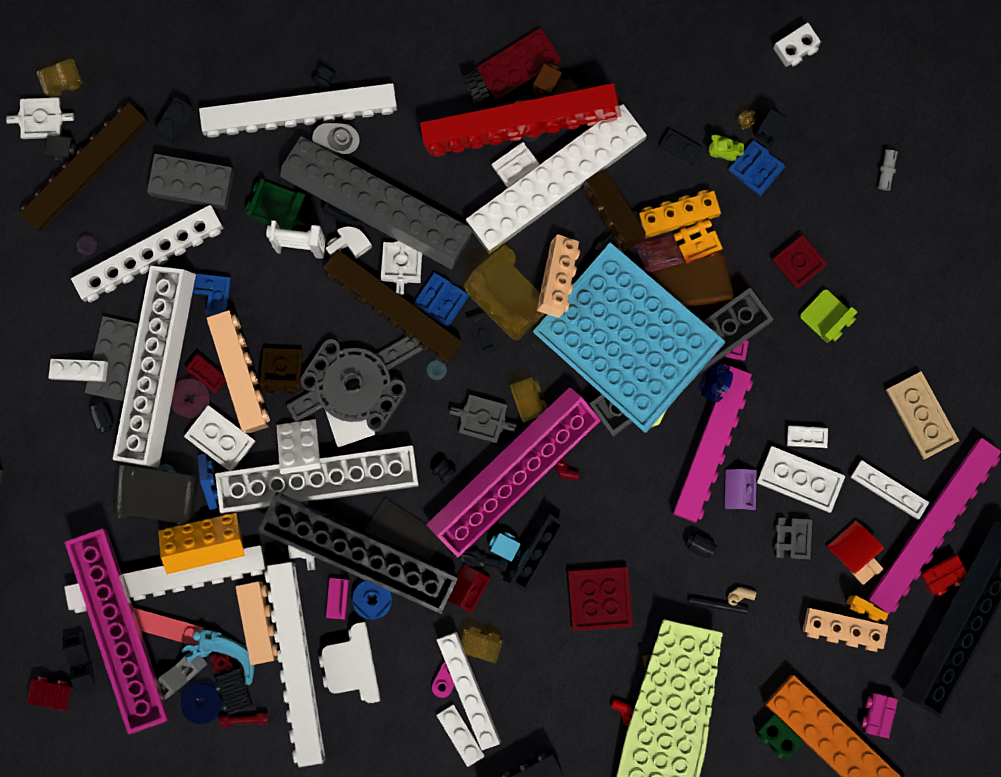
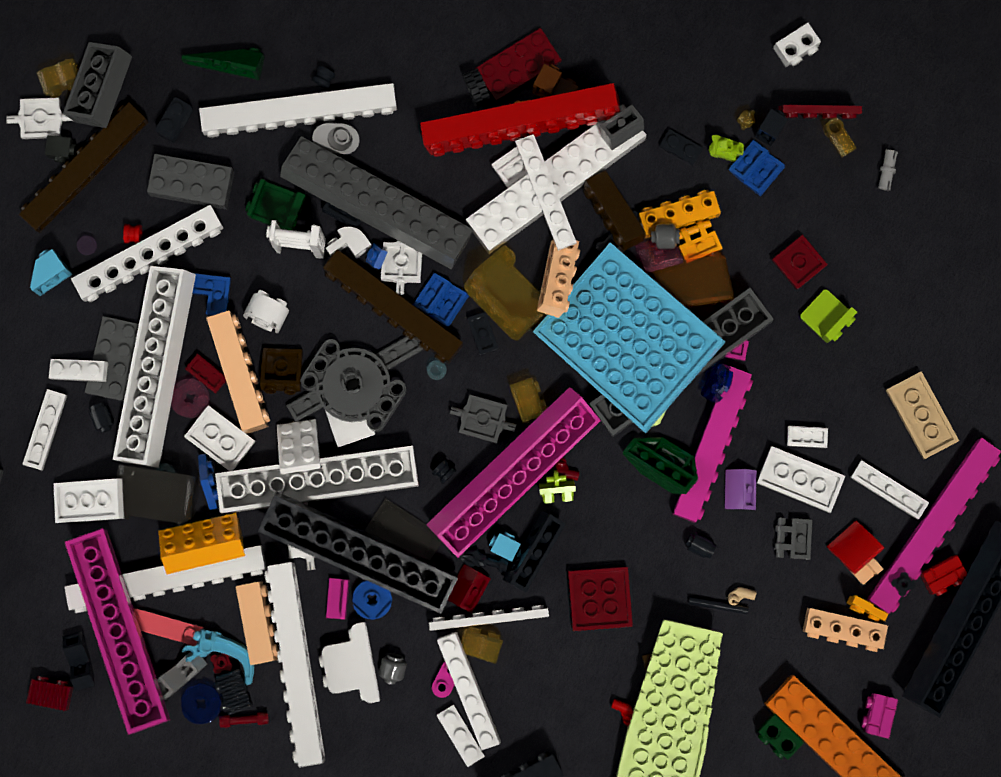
(44, 429): none -> white plate
(48, 272): none -> medium azure slope
(88, 500): none -> white plate
(97, 84): none -> dark grey brick
(132, 233): none -> red wheel
(236, 62): none -> dark green wedge
(266, 311): none -> white brick
(376, 256): none -> blue plate
(392, 668): none -> dark grey head
(480, 618): none -> white plate
(545, 192): none -> white plate
(557, 484): none -> lime hips
(622, 127): none -> dark grey brick
(663, 463): none -> dark green wedge
(665, 236): none -> dark grey head
(826, 111): none -> dark red plate
(841, 139): none -> clear yellow piece
(897, 583): none -> black plate

